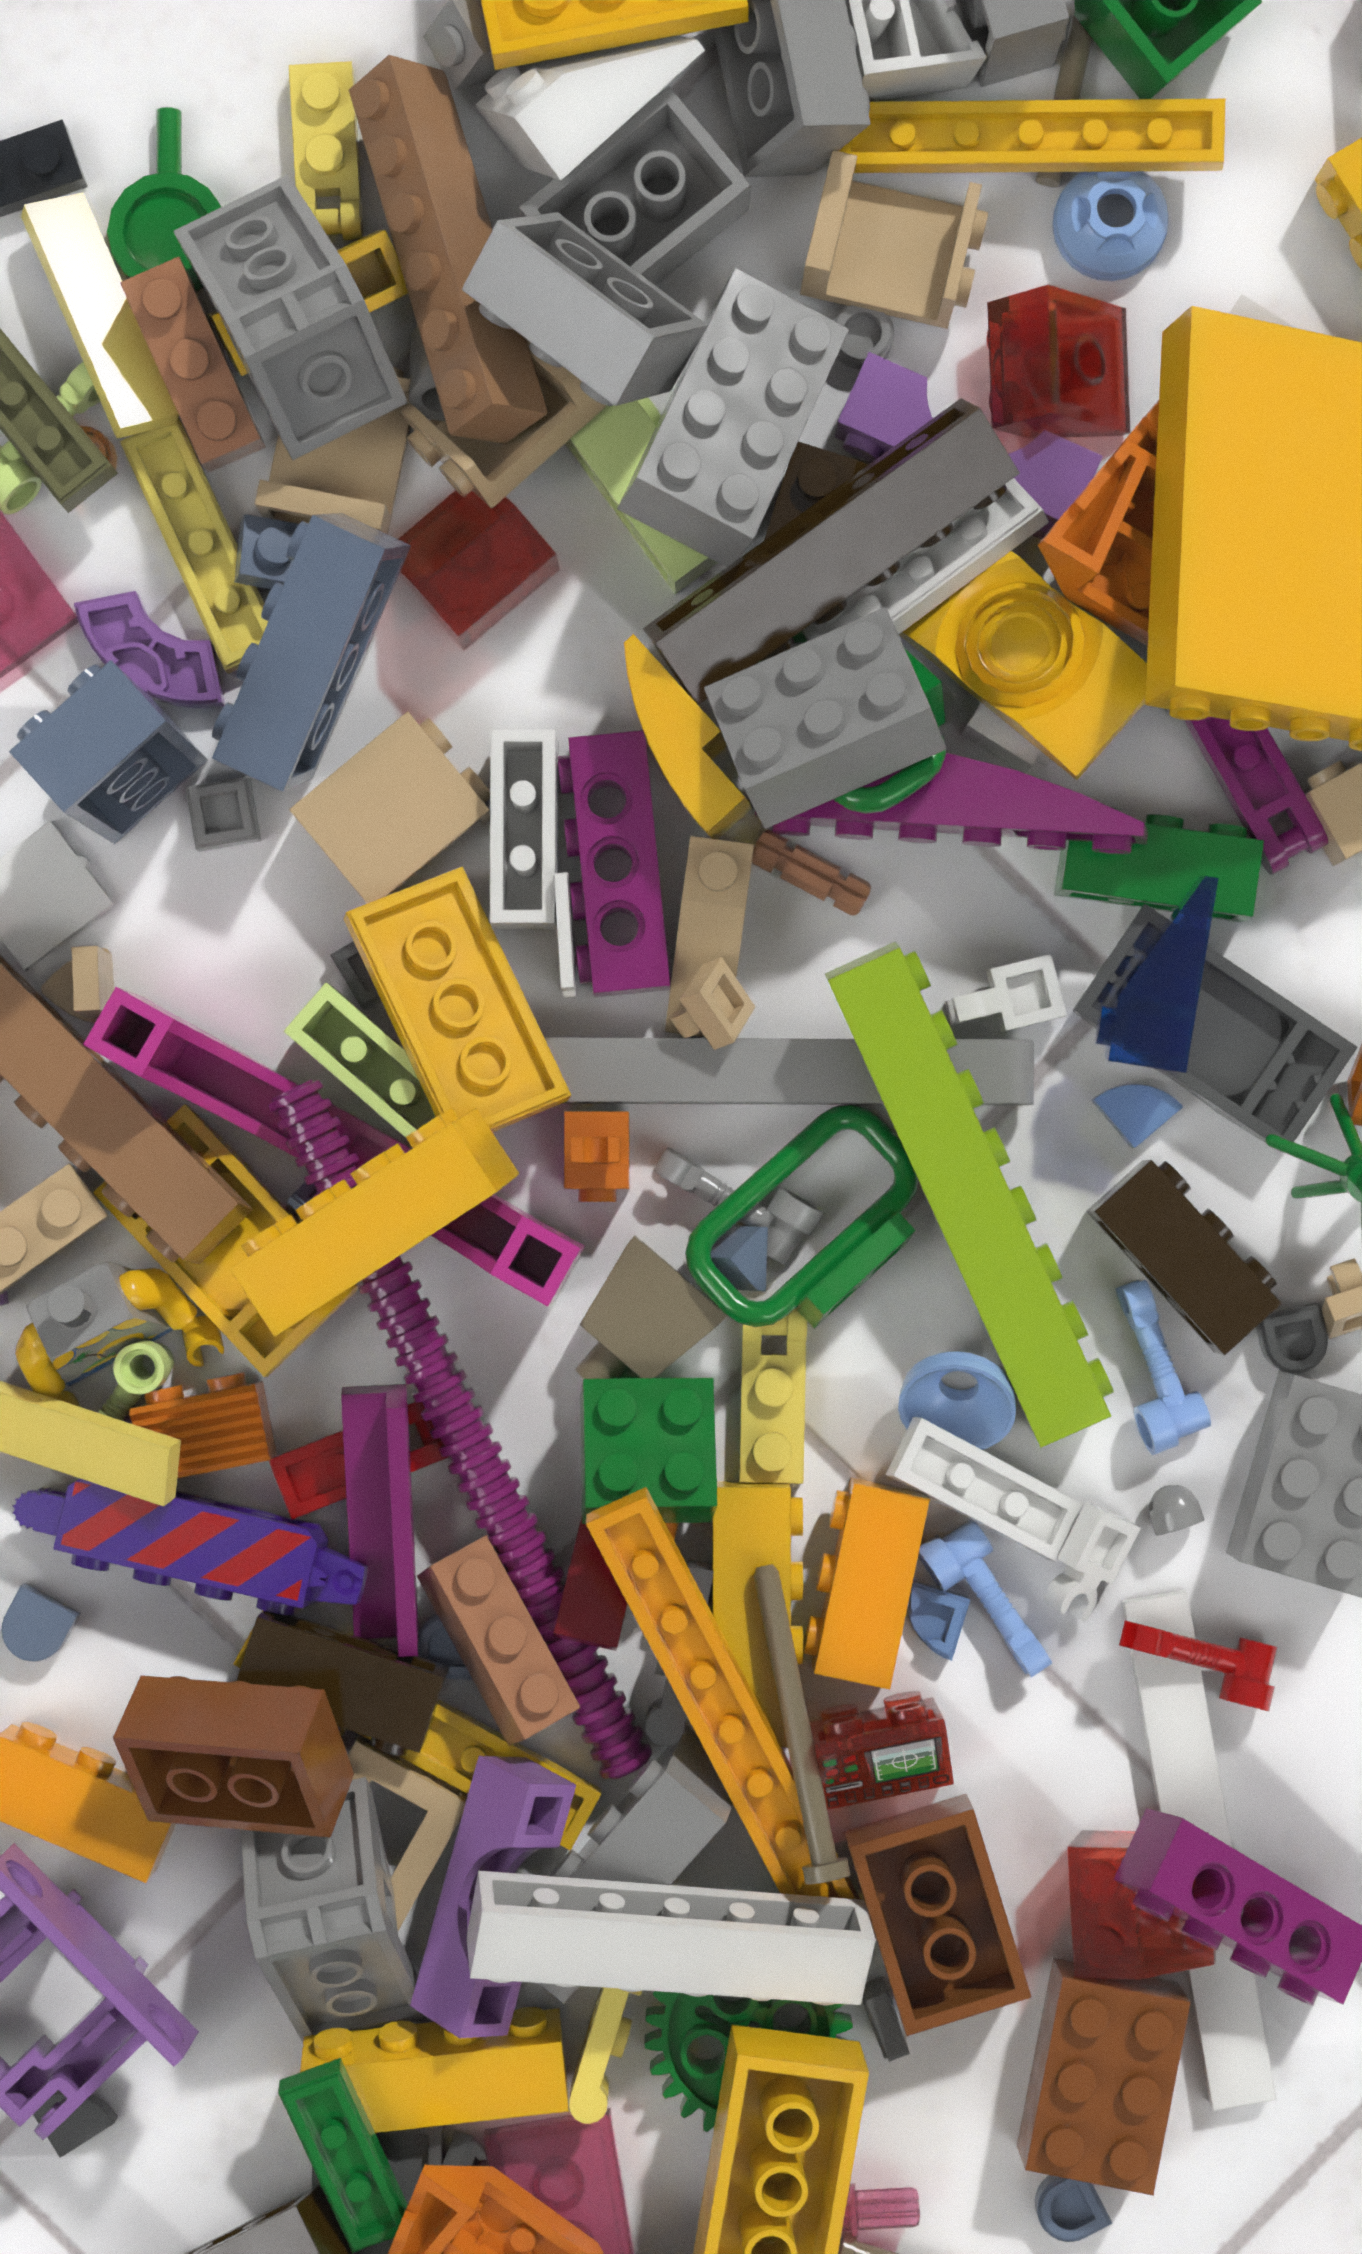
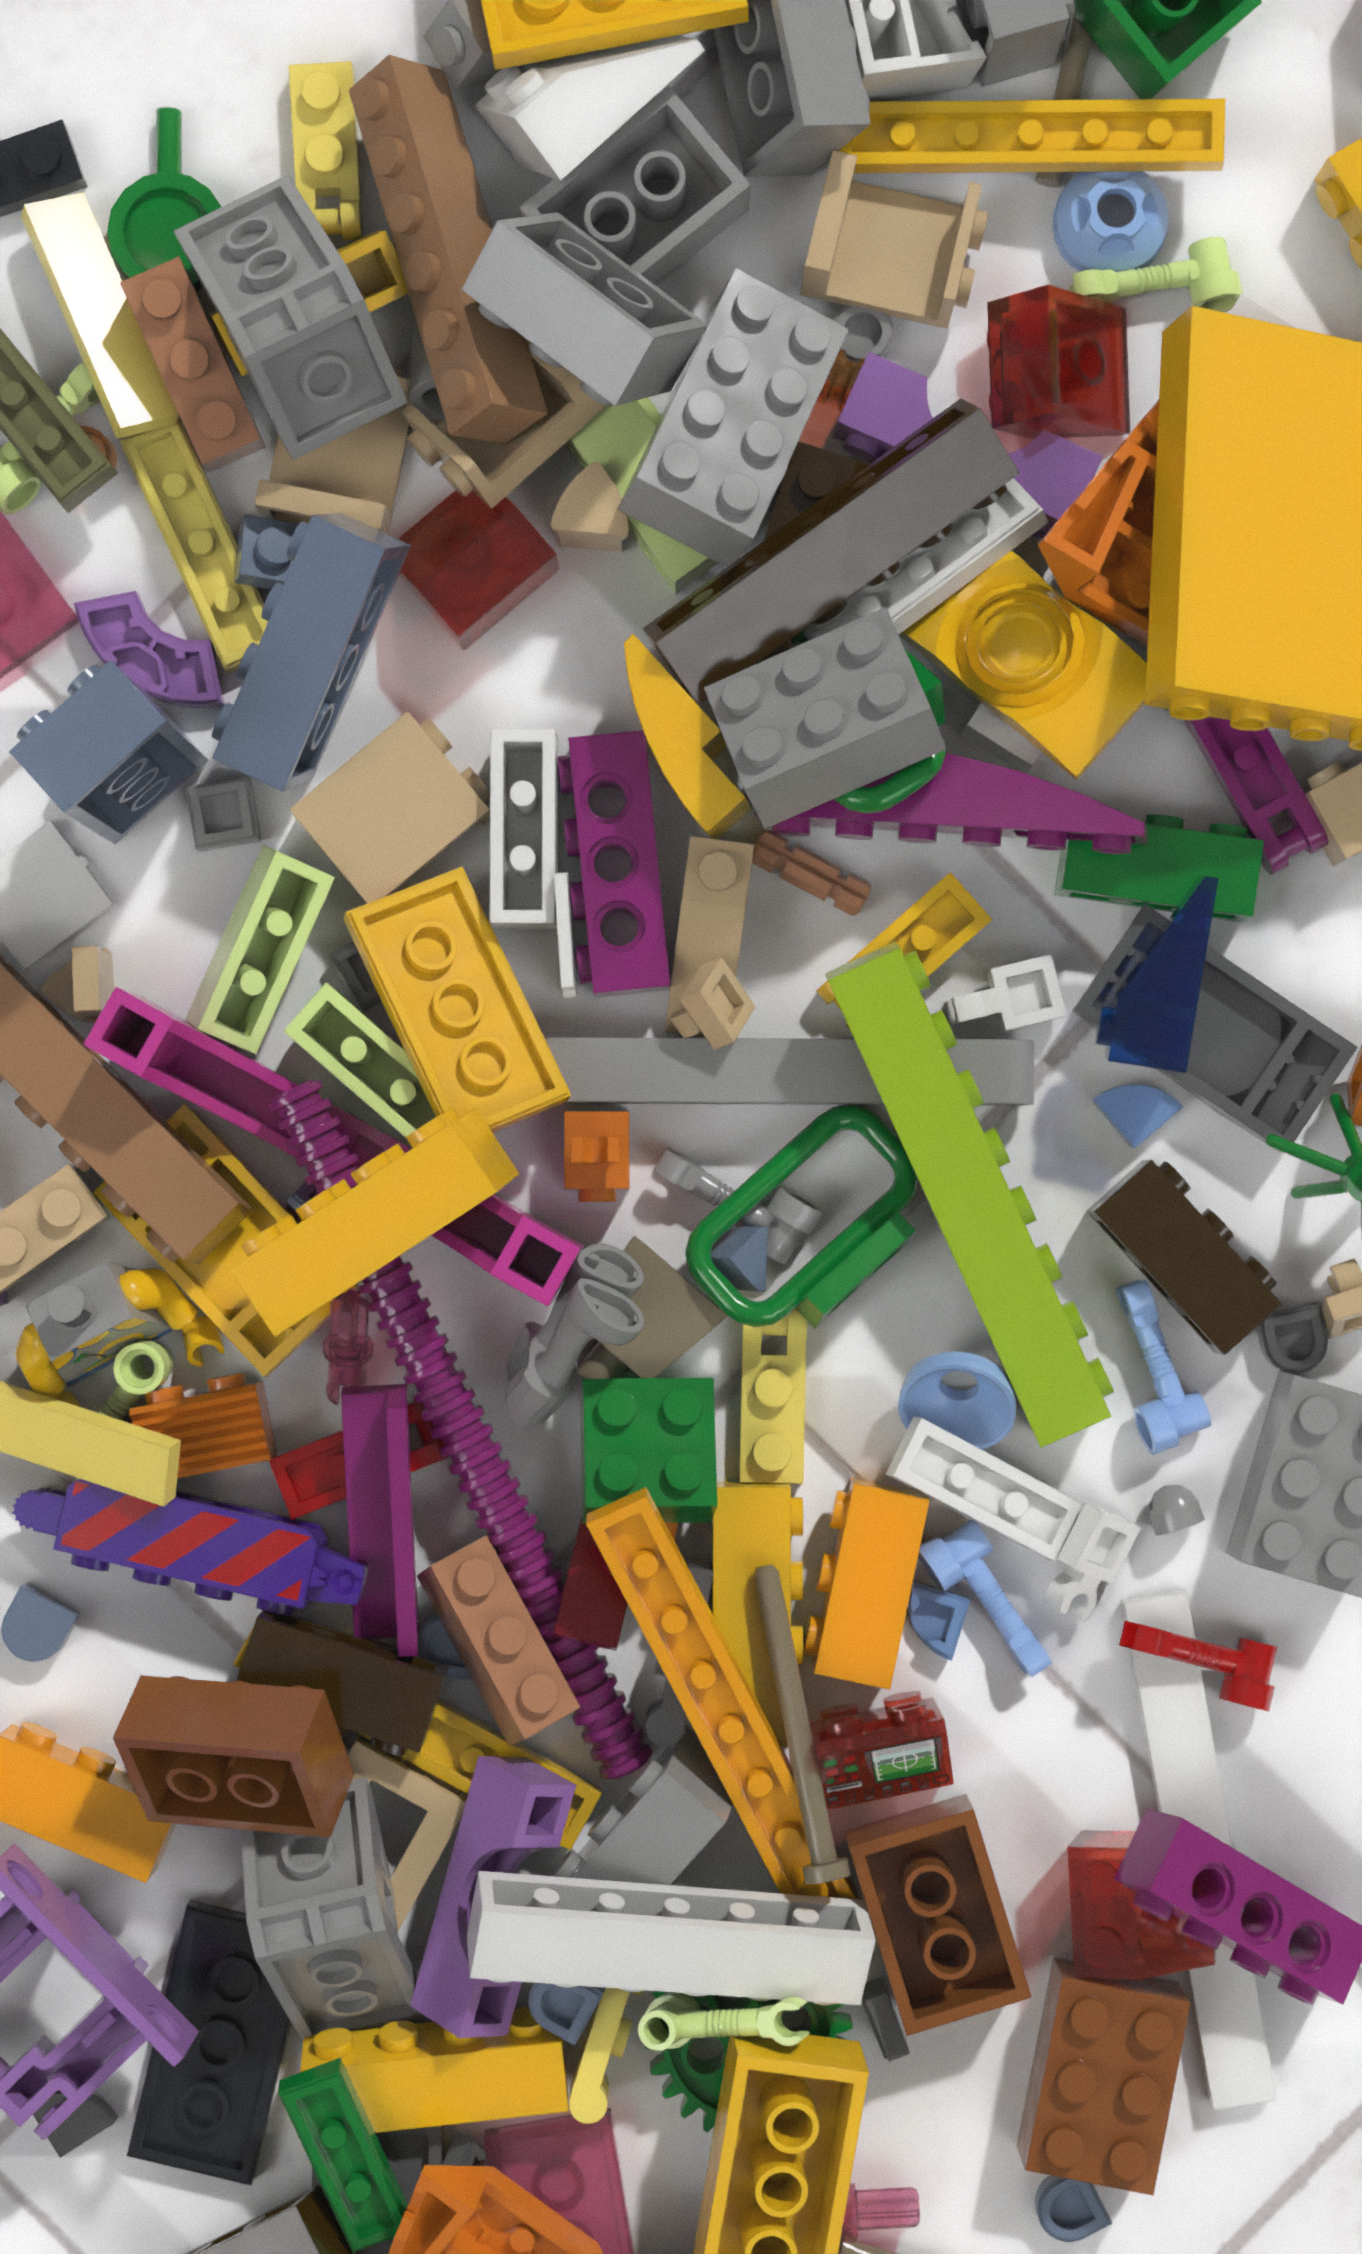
(218, 2099): none -> black tile
(259, 949): none -> yellowish green brick
(348, 1344): none -> clear pink axle
(563, 2009): none -> sand blue tile
(588, 1306): none -> light grey piece
(589, 513): none -> tan tile
(689, 2022): none -> yellowish green brick
(840, 380): none -> clear orange bush
(931, 926): none -> yellow plate
(1204, 274): none -> yellowish green brick

